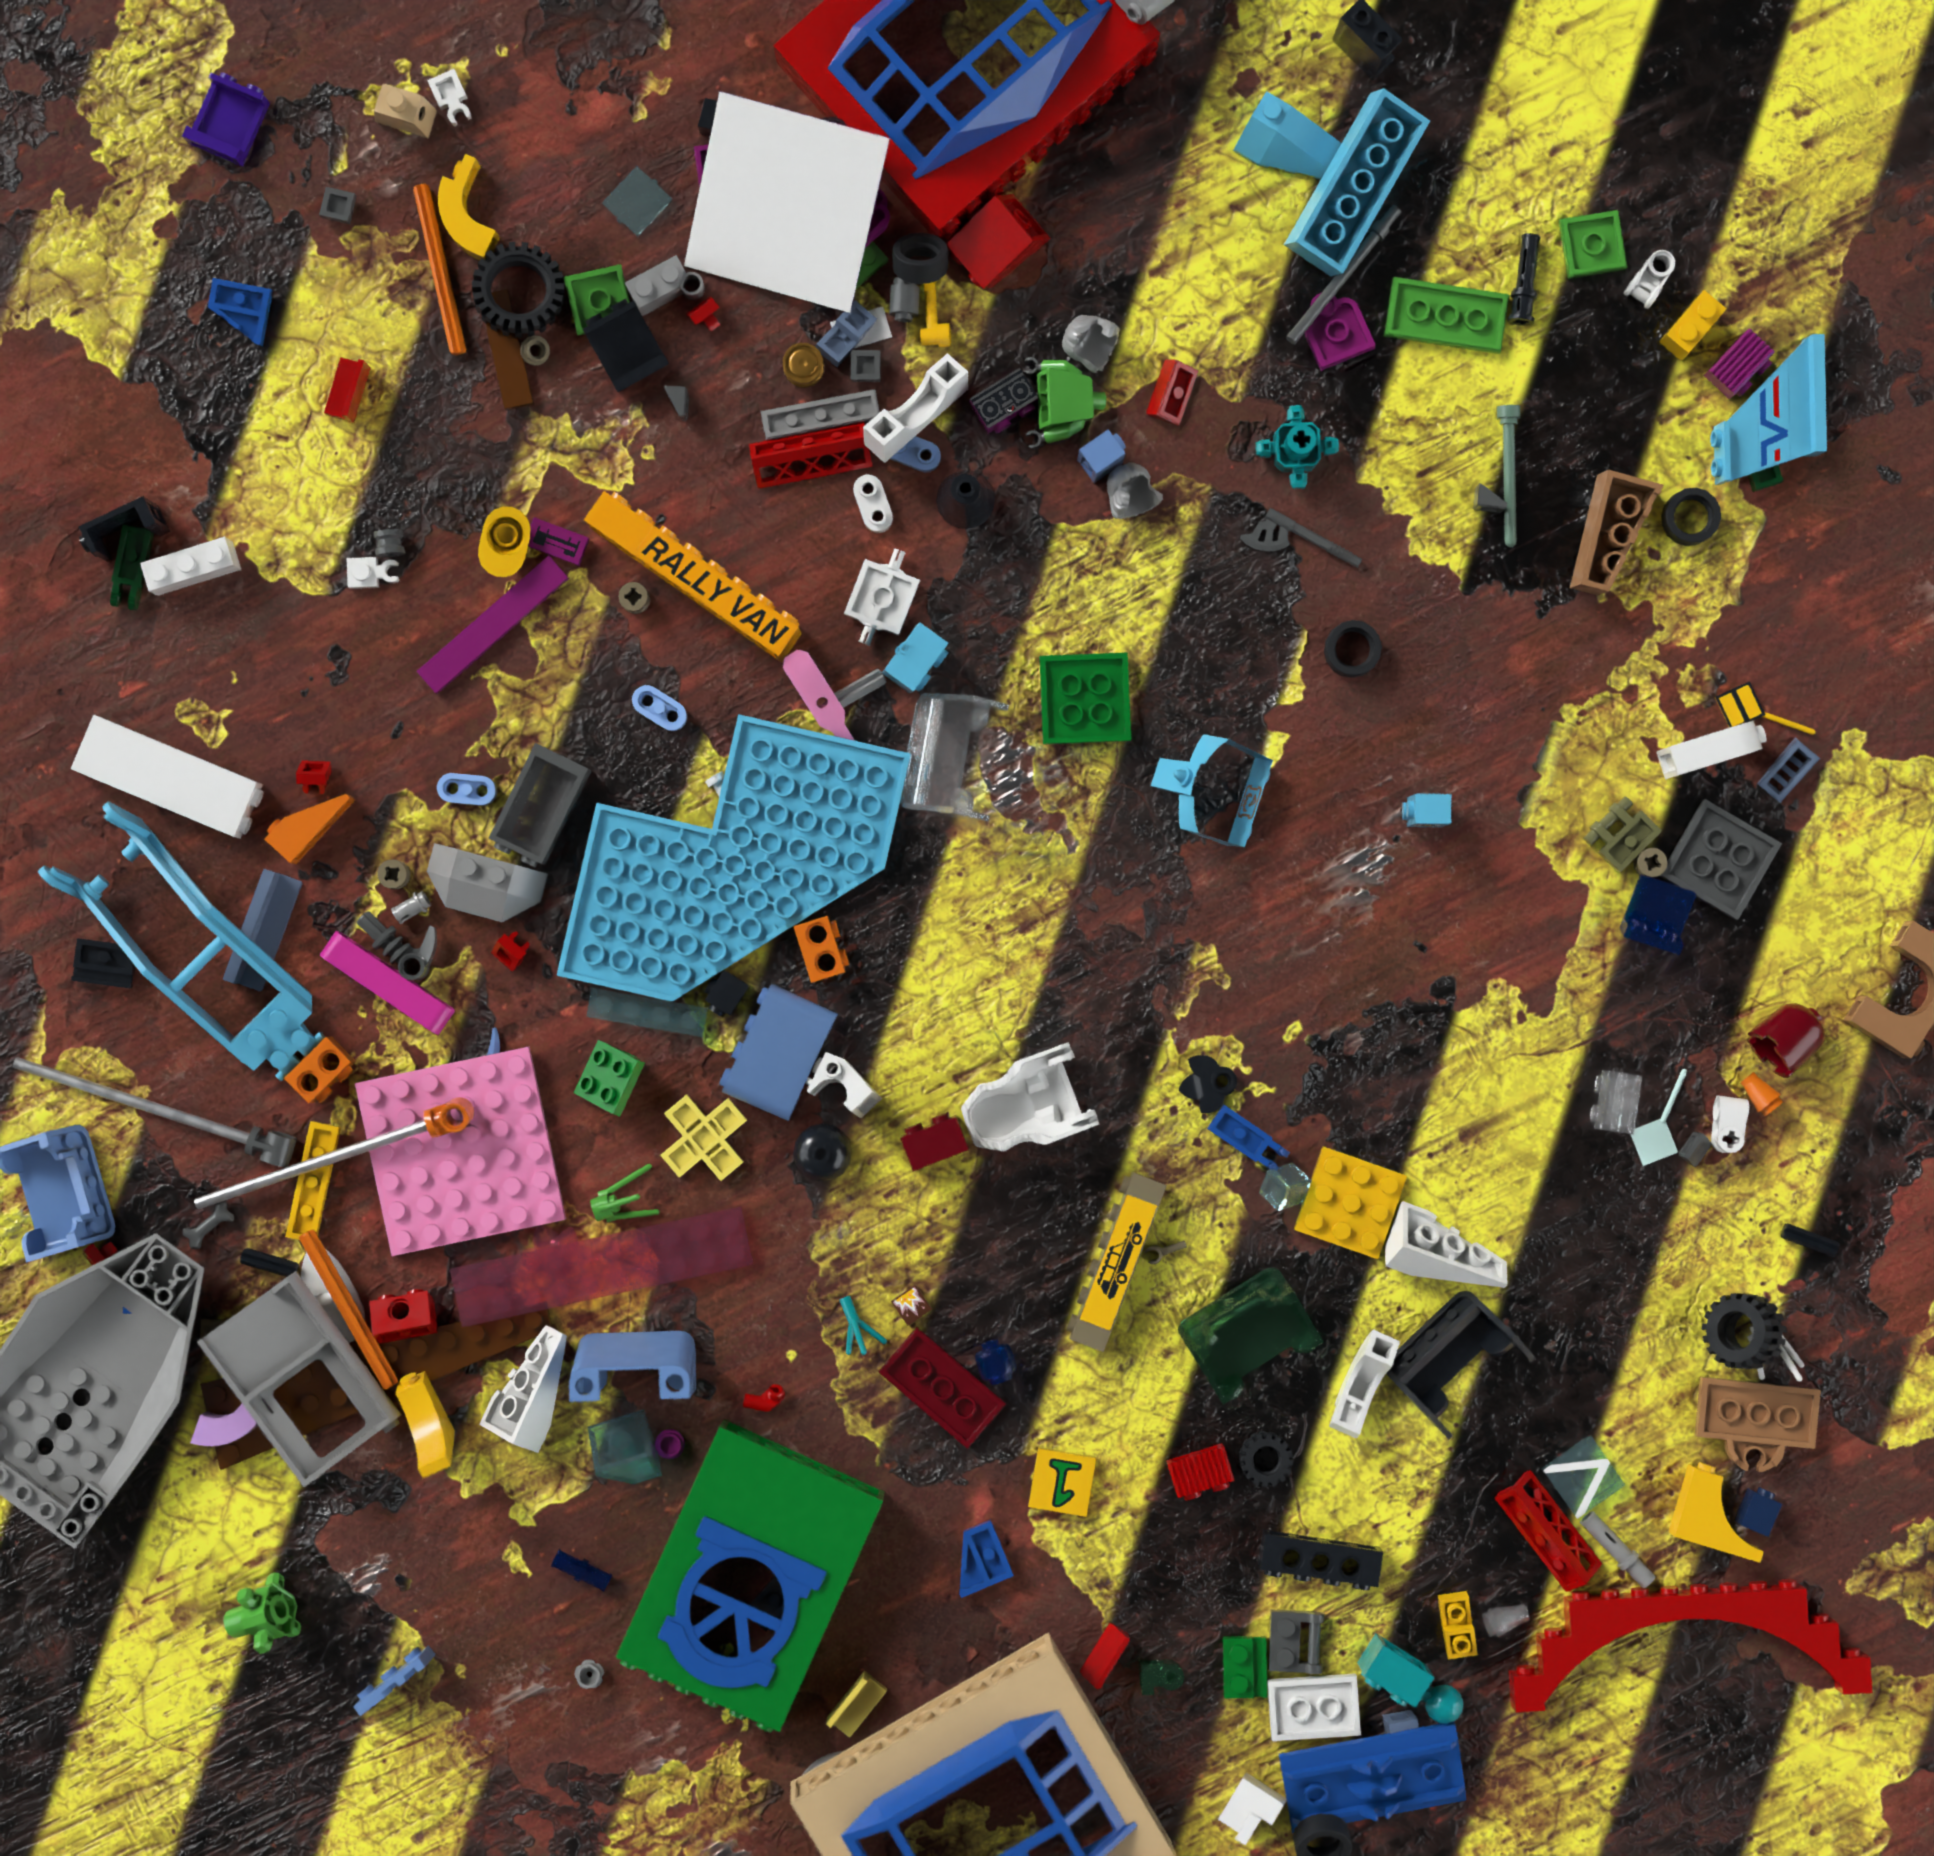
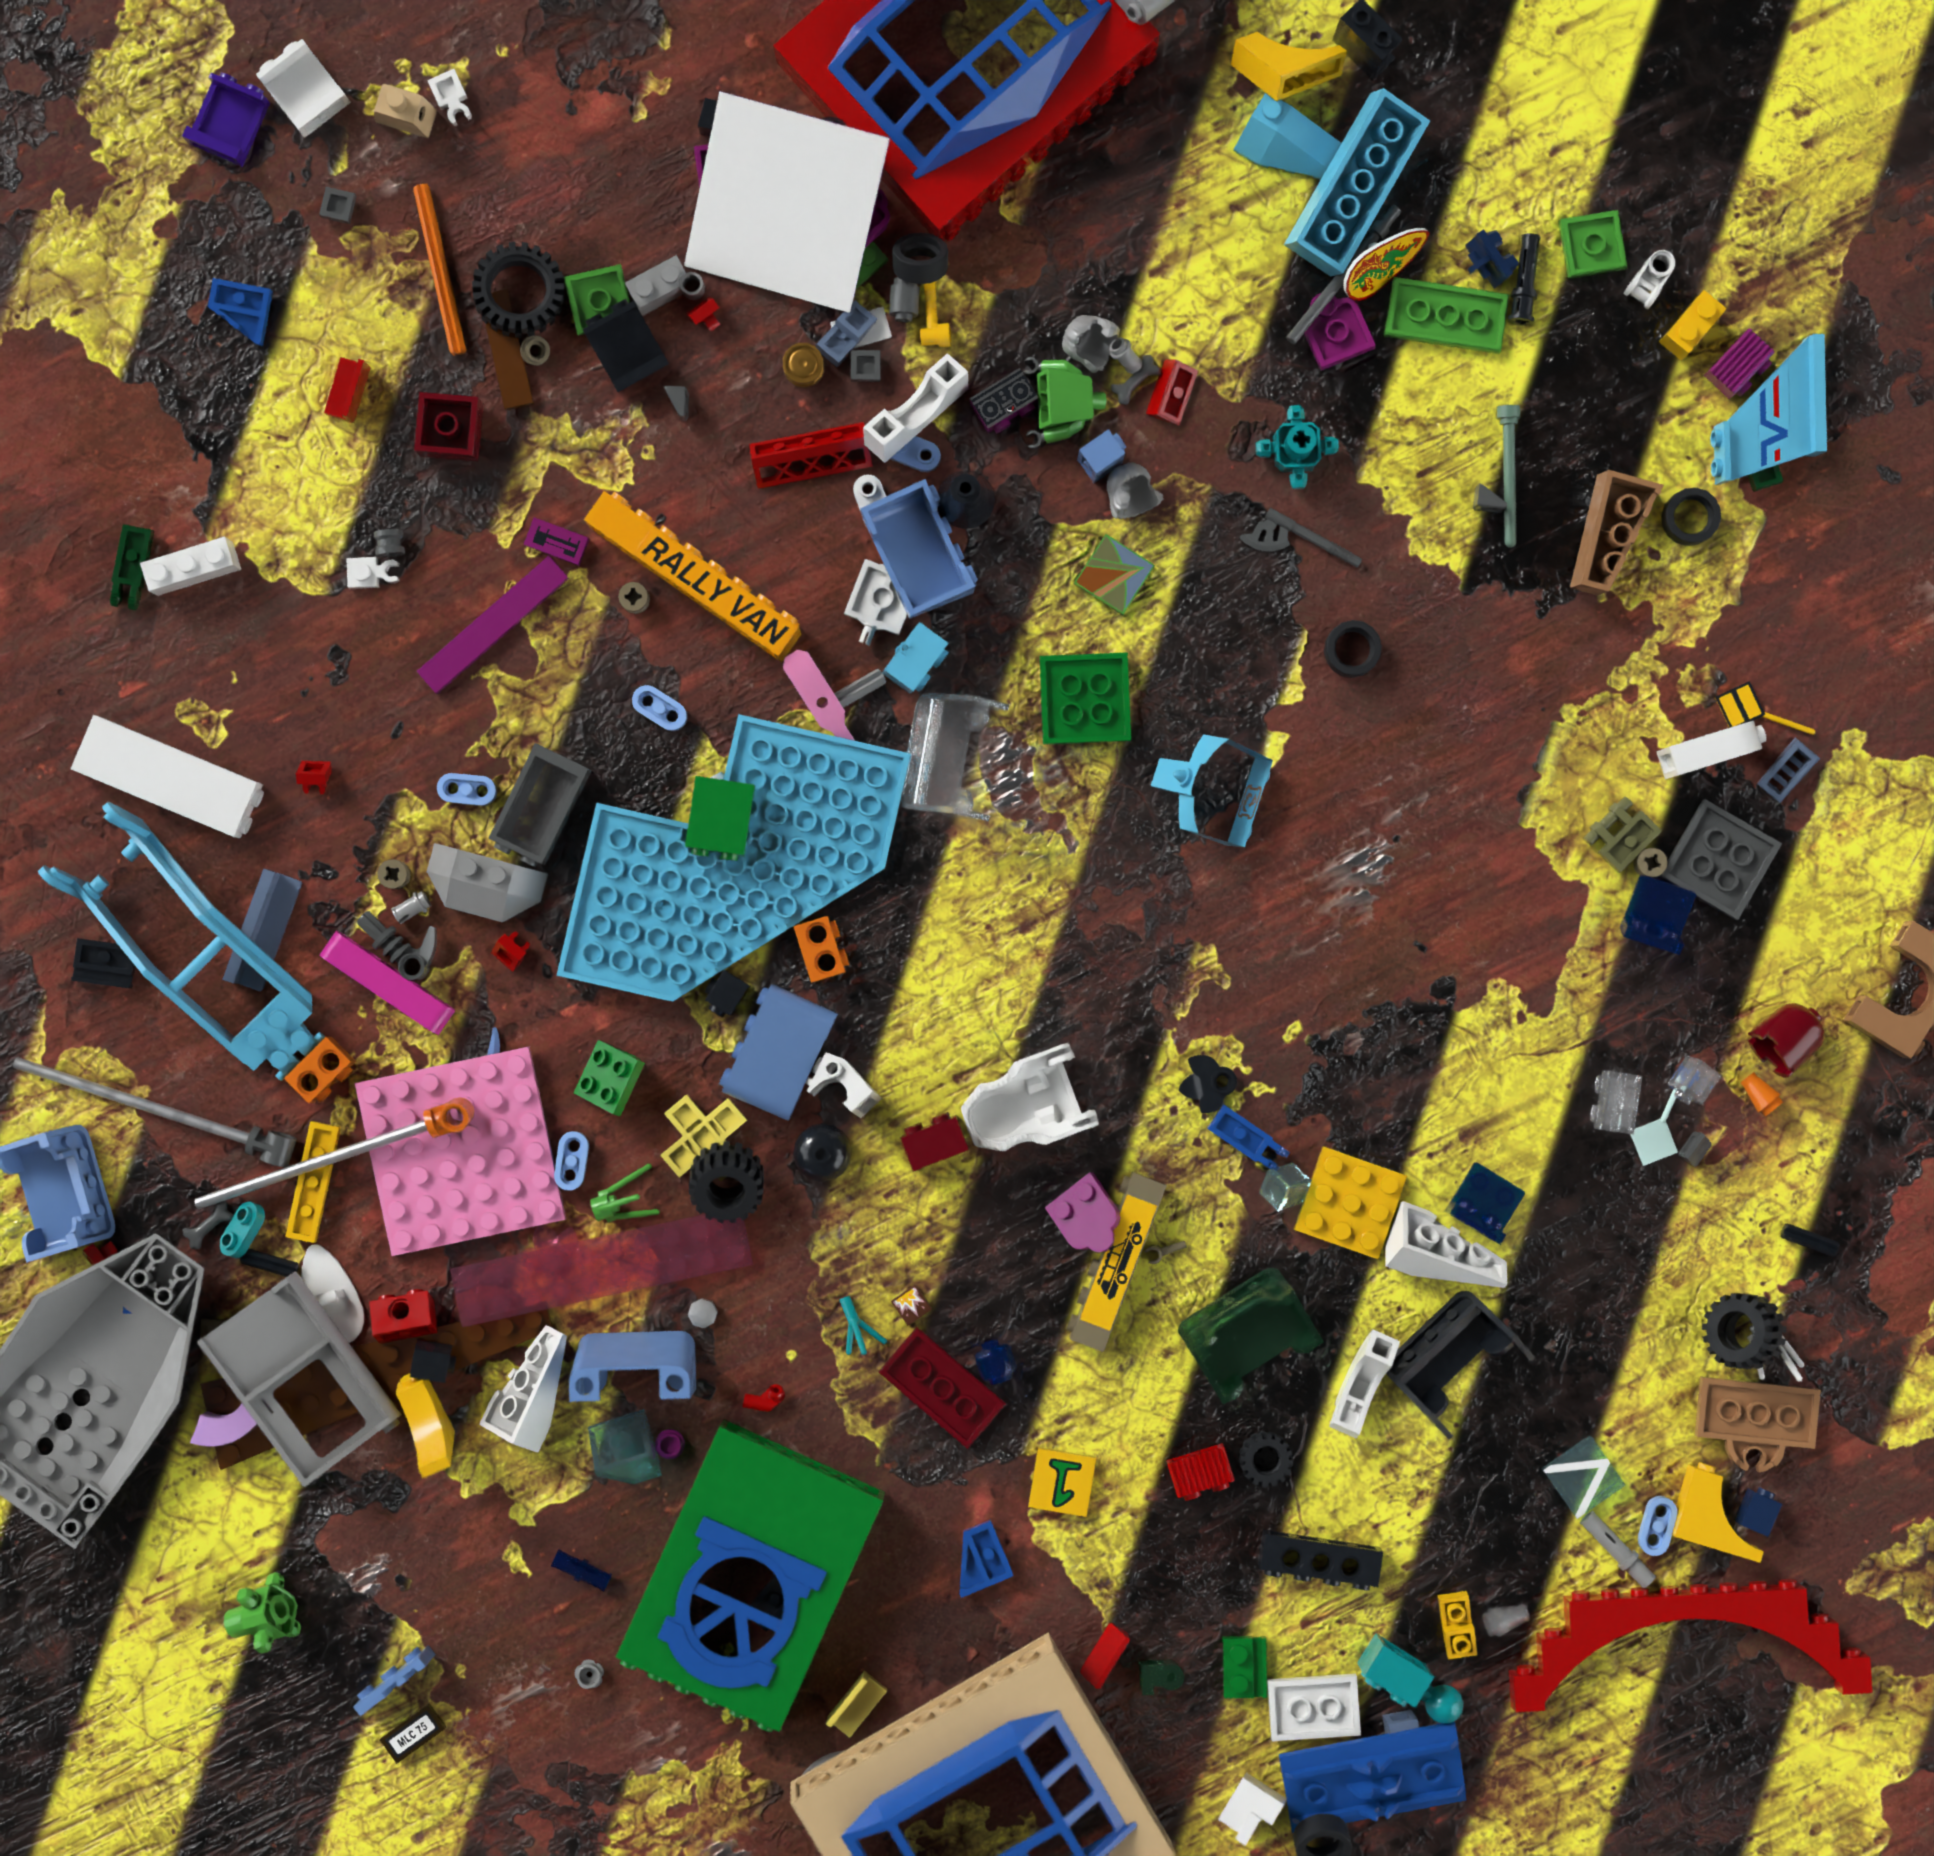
(111, 522): black panel -> none
(242, 1229): none -> teal plate
(301, 831): orange slope -> none
(302, 87): none -> white panel
(348, 1309): orange axle -> none
(413, 1733): none -> tile
(432, 1361): none -> black brick
(448, 426): none -> dark red brick
(452, 203): yellow arch -> none
(504, 541): yellow piece -> none
(572, 1160): none -> light blue plate
(637, 201): clear light blue piece -> none
(647, 1012): clear light blue plate -> none
(702, 1313): none -> light grey tile
(719, 817): none -> green panel
(729, 1162): none -> black tyre
(820, 414): light grey tile -> none
(918, 549): none -> medium blue windscreen
(997, 240): red slope -> none
(1086, 1215): none -> magenta plate
(1114, 574): none -> tile
(1122, 350): none -> light grey pin
(1125, 389): none -> dark grey piece
(1283, 68): none -> yellow arch
(1285, 1641): dark grey plate -> none
(1382, 262): none -> shield
(1427, 810): medium azure brick -> none
(1485, 1202): none -> clear blue bracket
(1488, 260): none -> dark blue hips
(1546, 1536): red fence -> none
(1660, 1525): none -> light blue plate
(1693, 1081): none -> clear brick
(1729, 1120): white piece -> none

